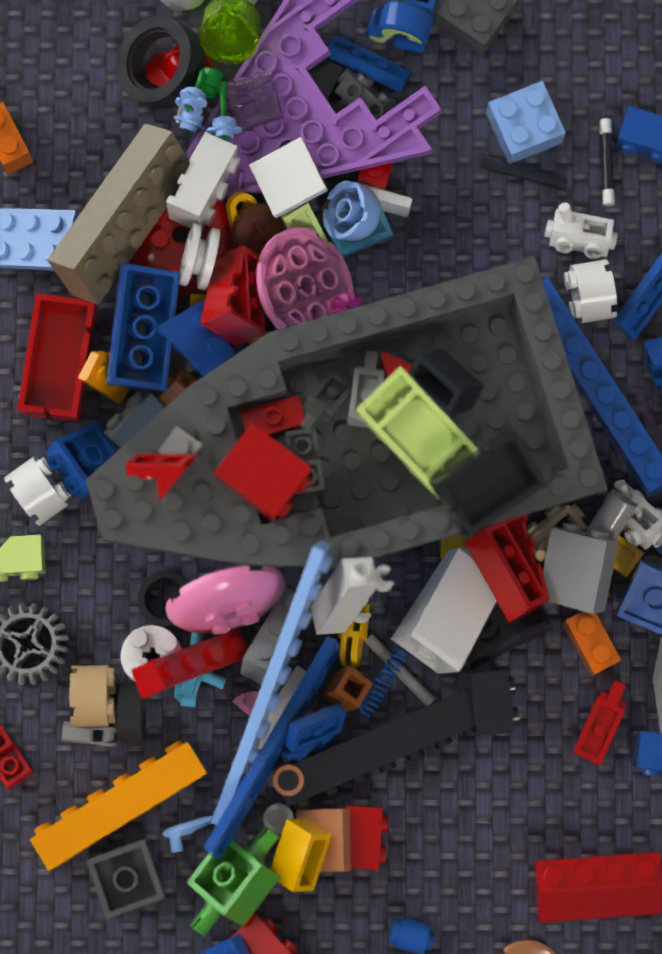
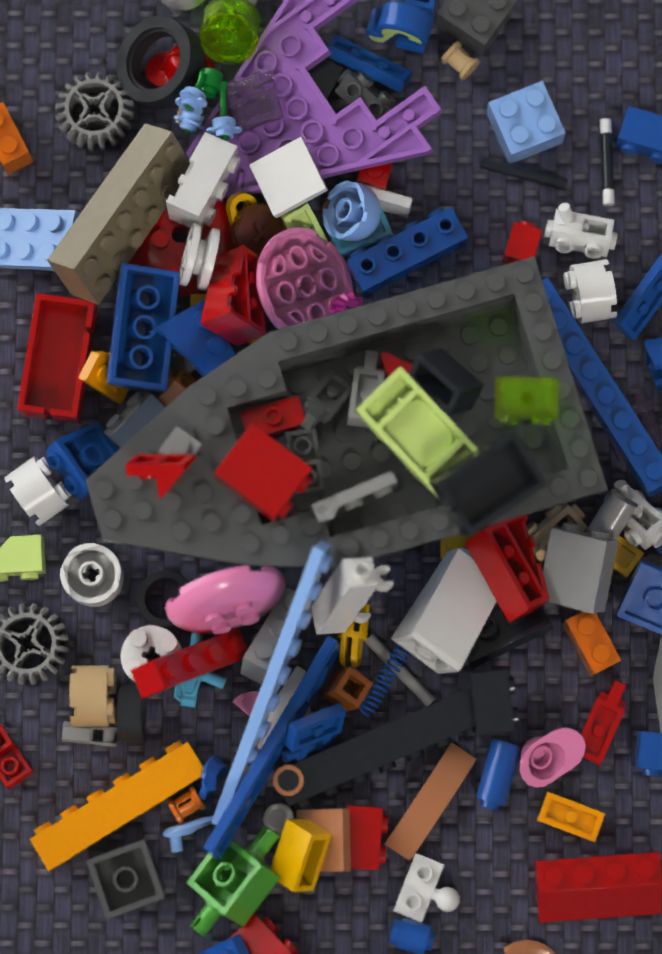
(77, 566): none -> white brick
(80, 130): none -> light grey gear
(186, 804): none -> orange bush
(210, 776): none -> blue piece
(352, 497): none -> light grey hinge
(406, 251): none -> blue brick
(421, 889): none -> white plate
(430, 801): none -> nougat slope
(460, 60): none -> tan bush
(497, 774): none -> blue brick
(522, 242): none -> red brick
(525, 399): none -> clear neon green brick
(550, 756): none -> bright pink piece
(570, 816): none -> light orange plate

